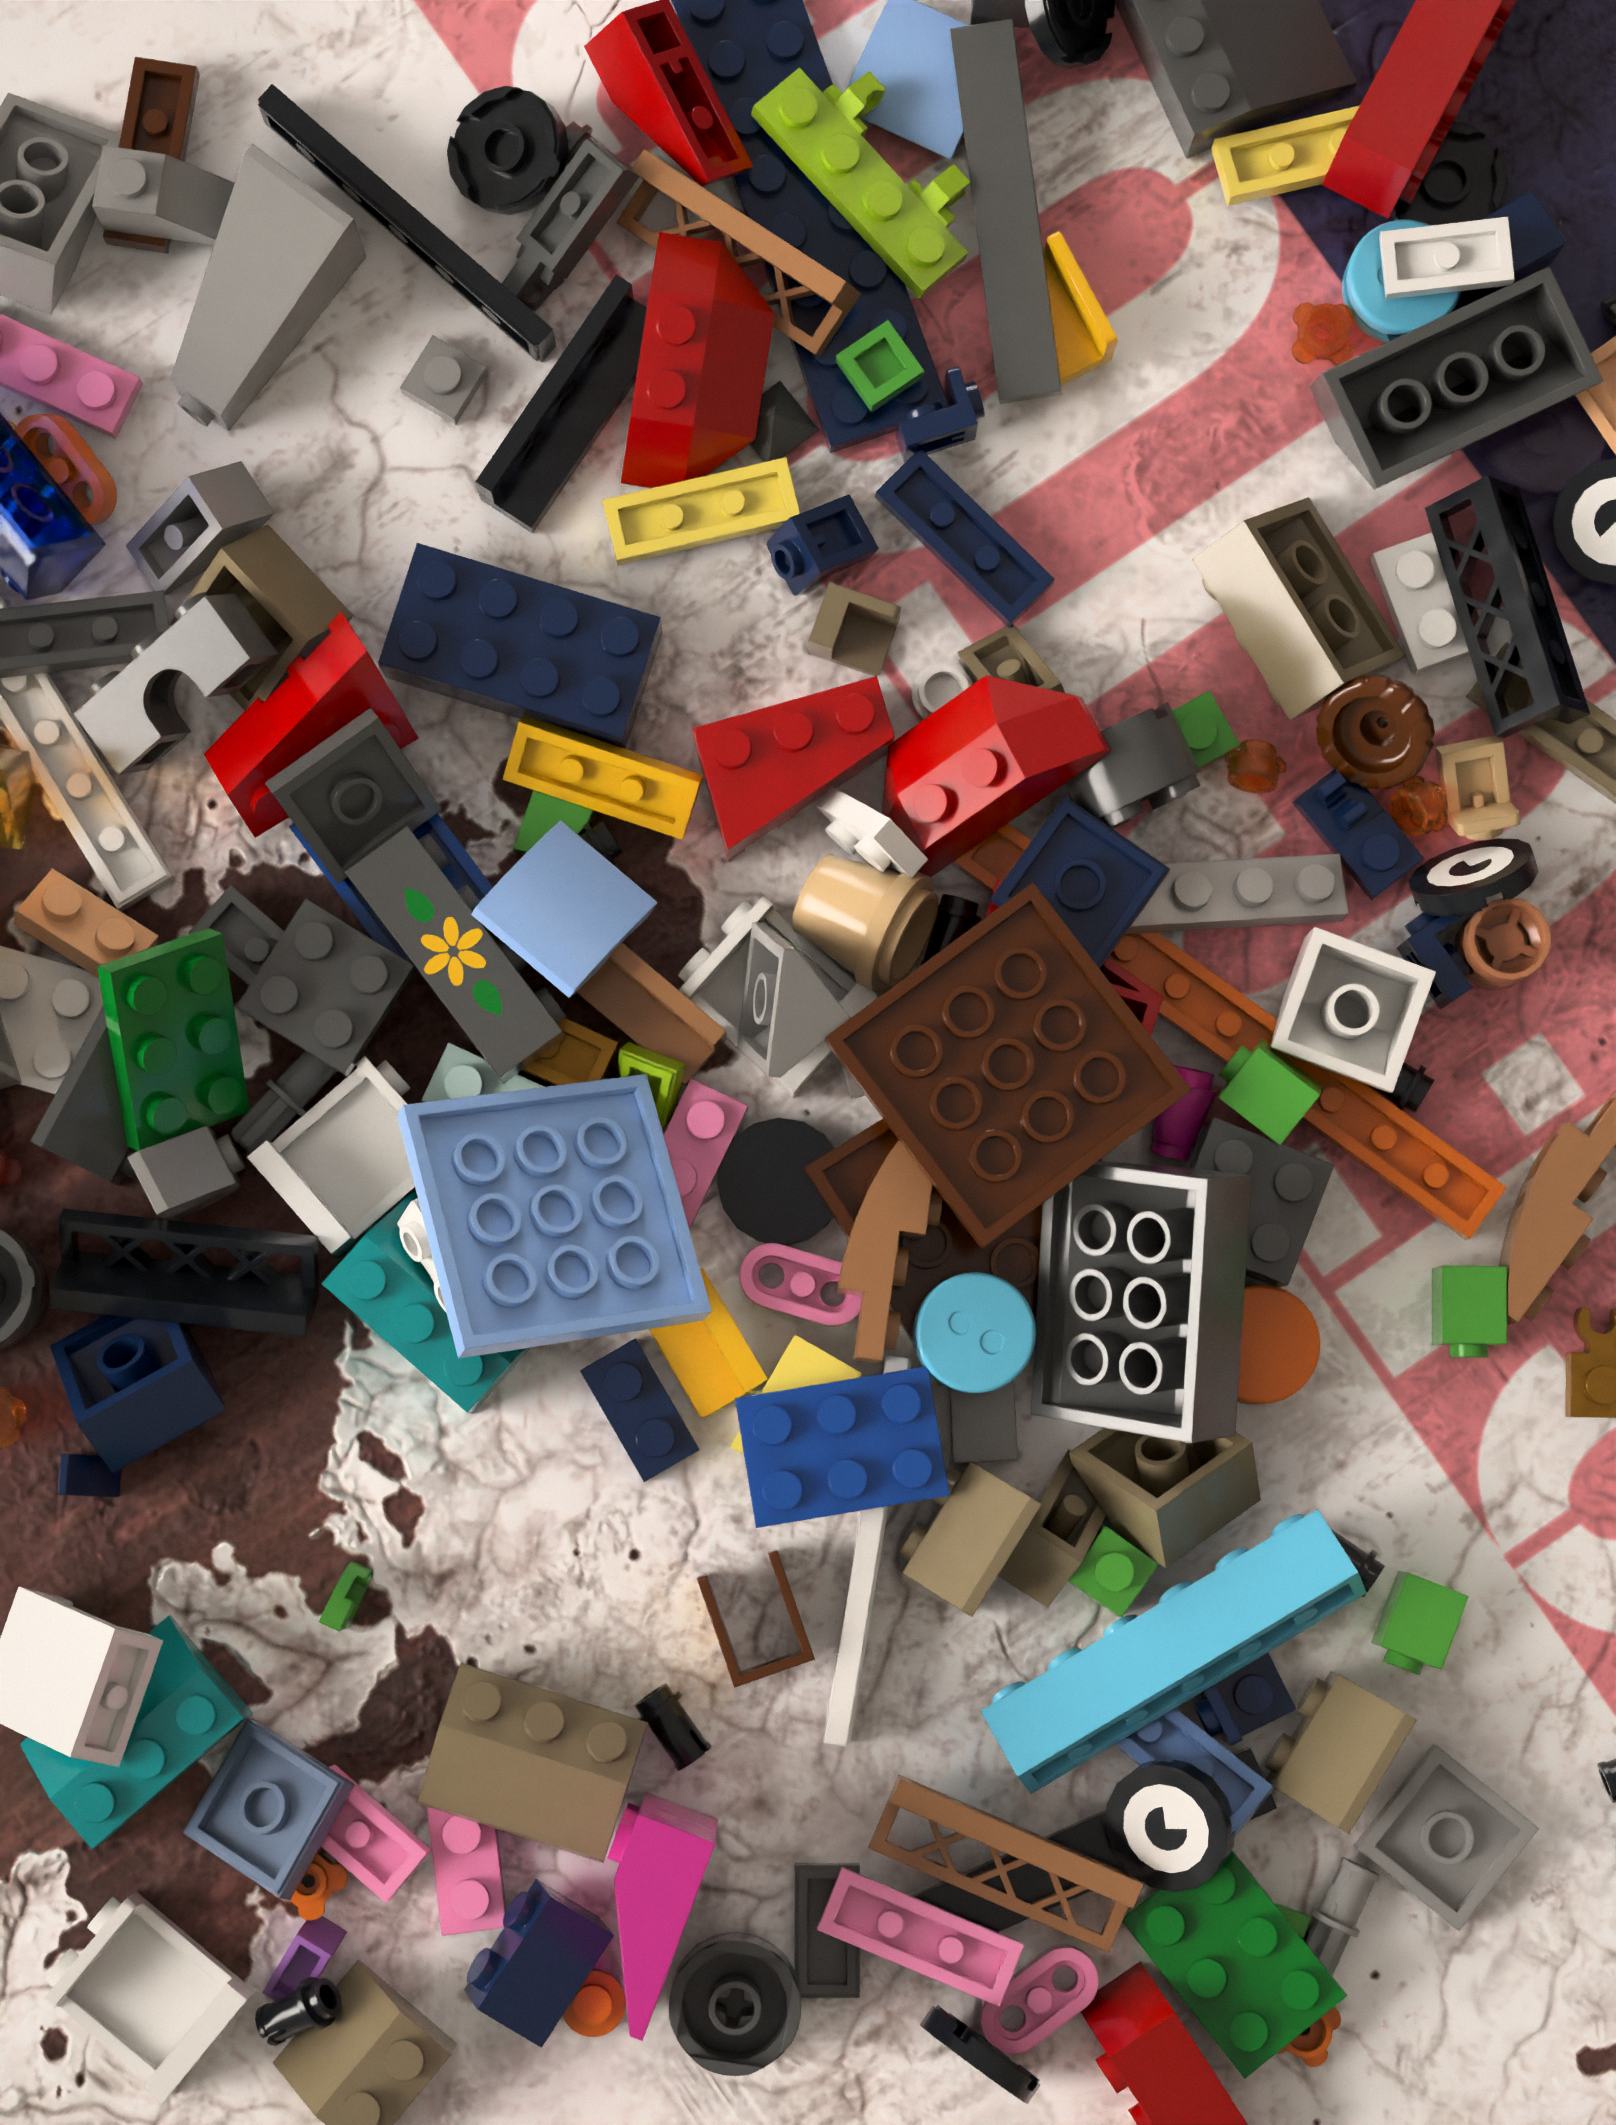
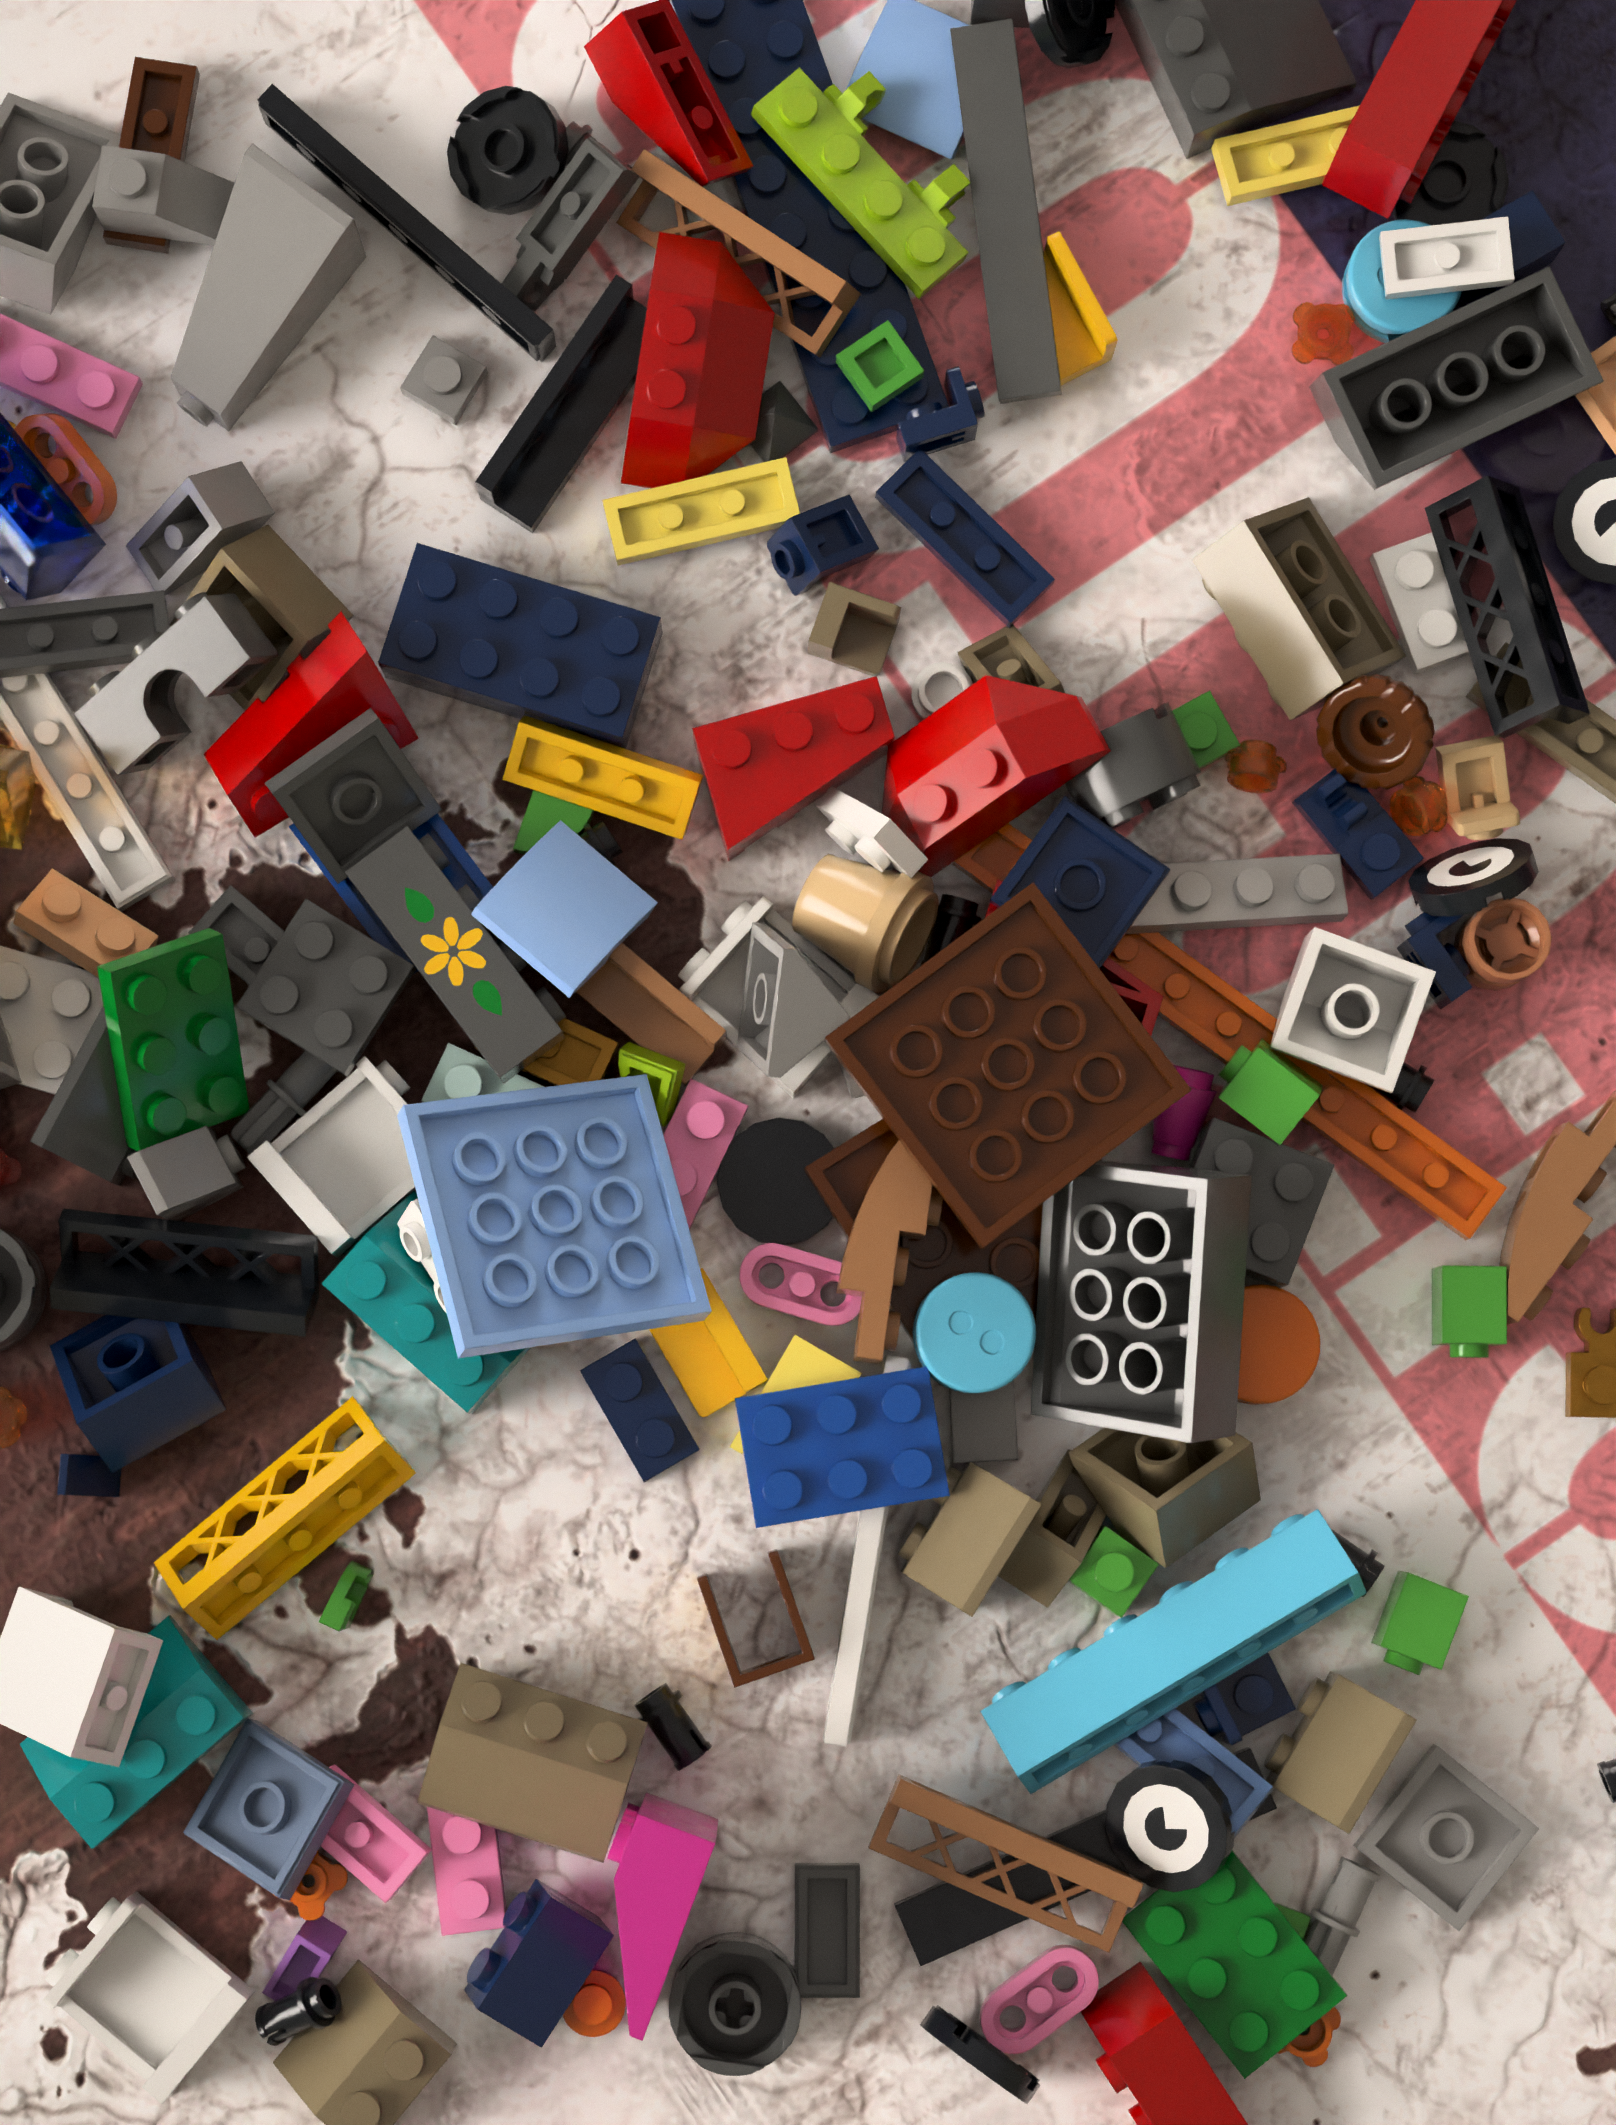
(289, 1526): none -> yellow fence
(920, 1936): bright pink plate -> none

